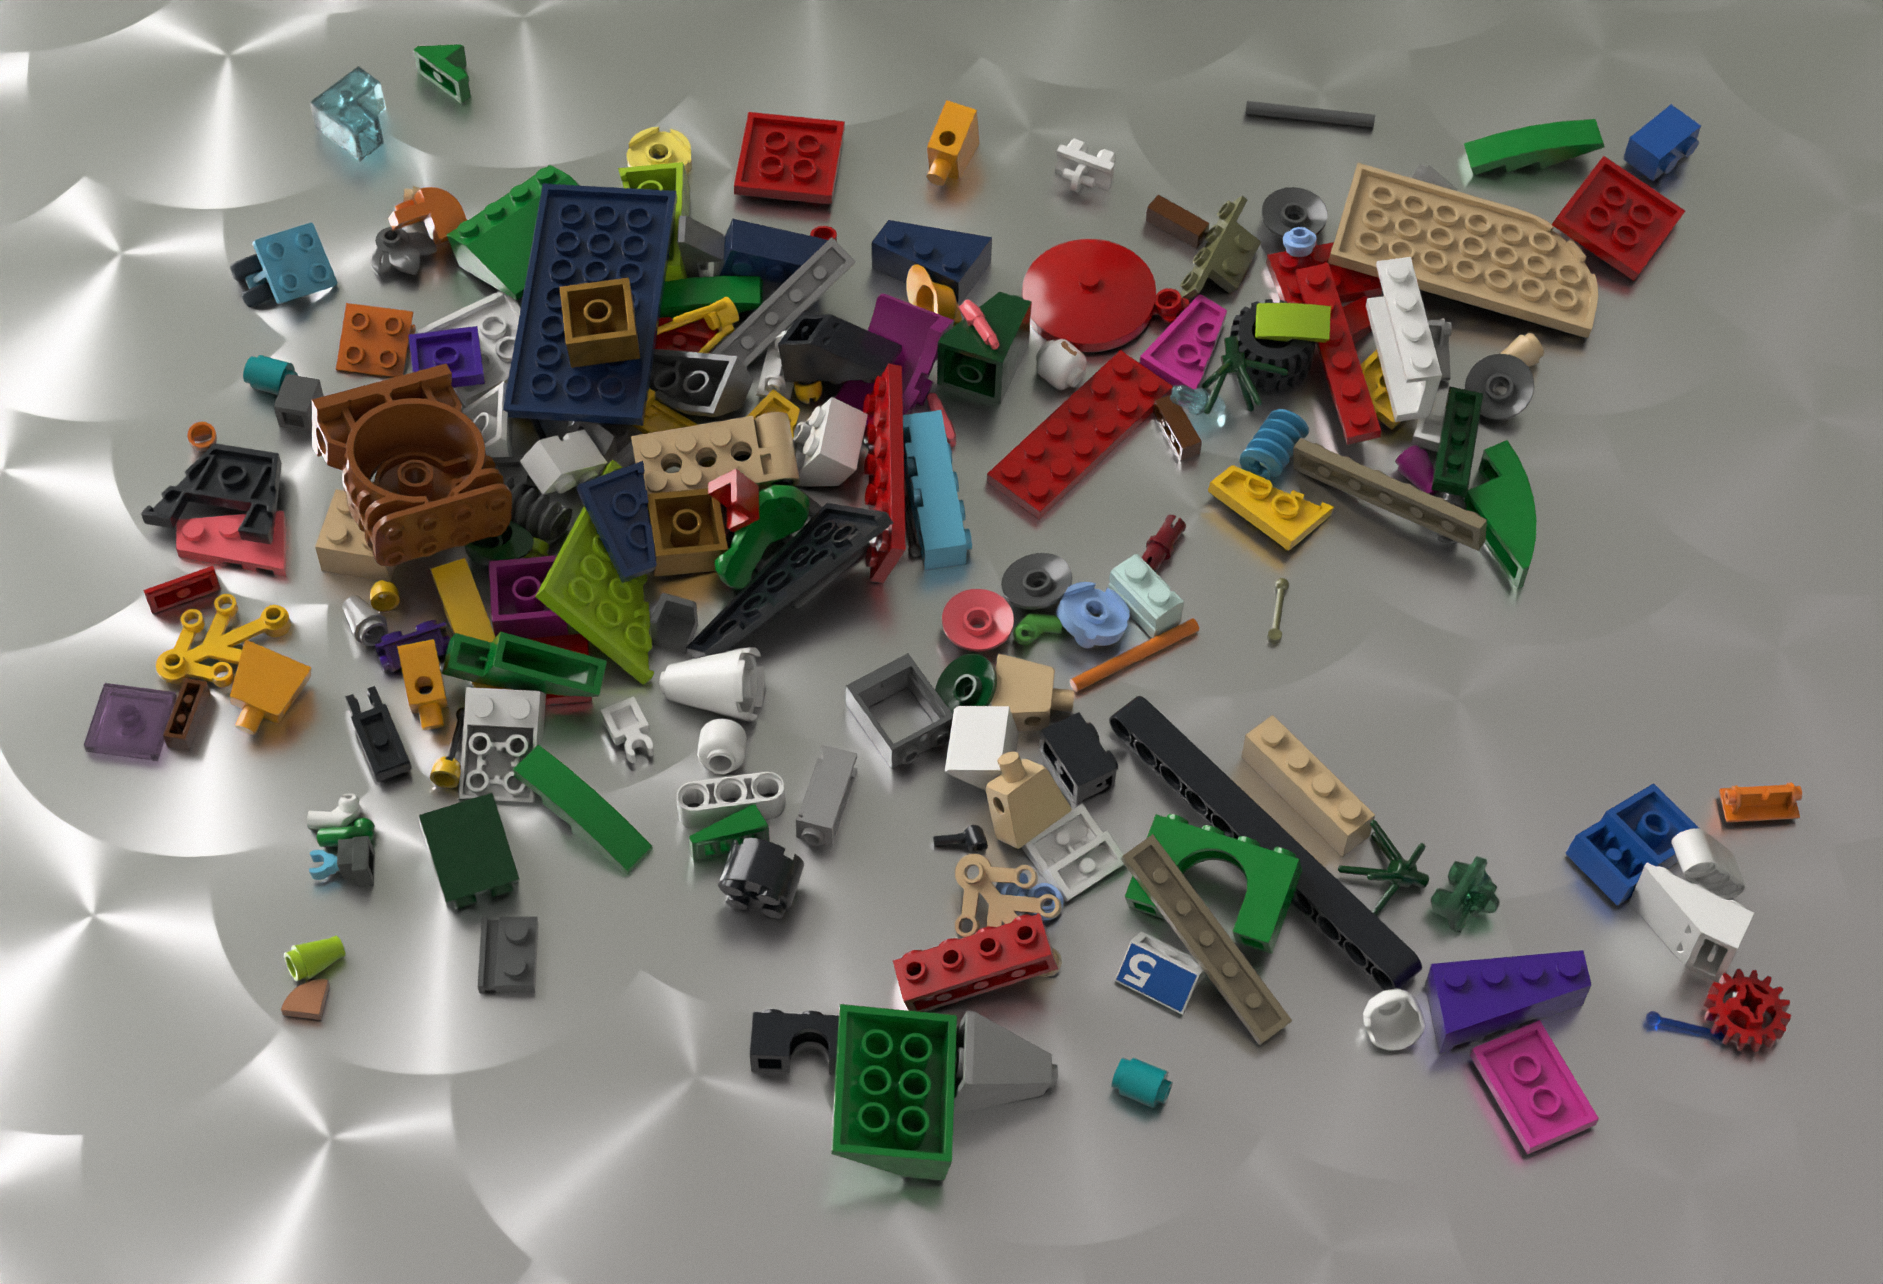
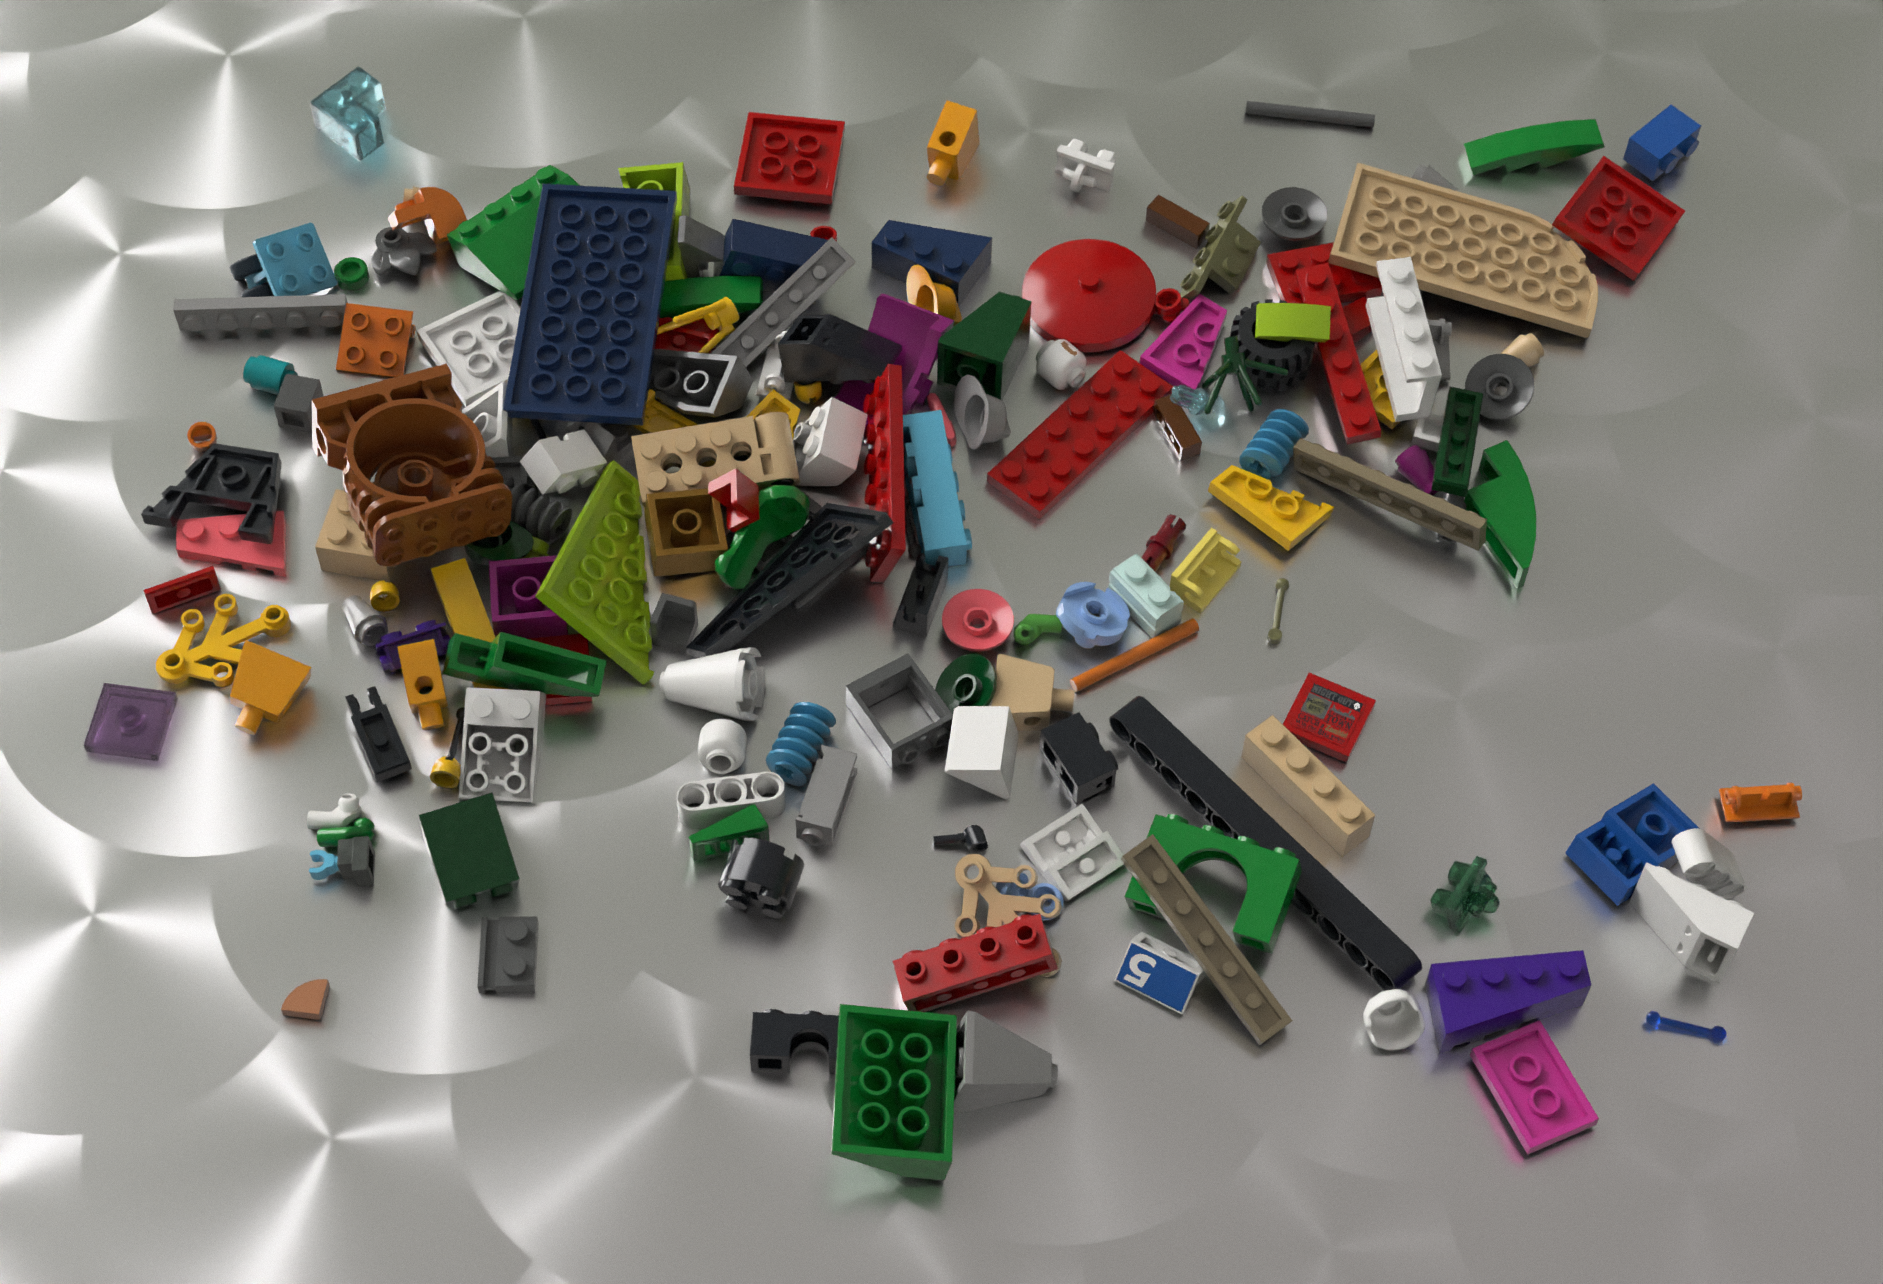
(186, 714): reddish brown piece -> none
(260, 312): none -> light grey plate
(311, 958): lime cone -> none
(351, 273): none -> green tile
(445, 68): green slope -> none
(455, 347): dark purple plate -> none
(583, 808): green slope -> none
(599, 322): pearl gold brick -> none
(621, 517): dark blue wing -> none
(628, 725): white plate -> none
(653, 141): light yellow plate -> none
(799, 742): none -> dark azure piece
(922, 596): none -> black hinge
(975, 317): coral piece -> none
(979, 414): none -> light grey piece
(1023, 800): tan torso -> none
(1036, 581): dark grey dish -> none
(1142, 1082): teal brick -> none
(1205, 571): none -> light yellow hinge
(1299, 241): light blue plate -> none
(1328, 717): none -> red tile
(1399, 871): dark green plant -> none
(1747, 1010): red gear -> none

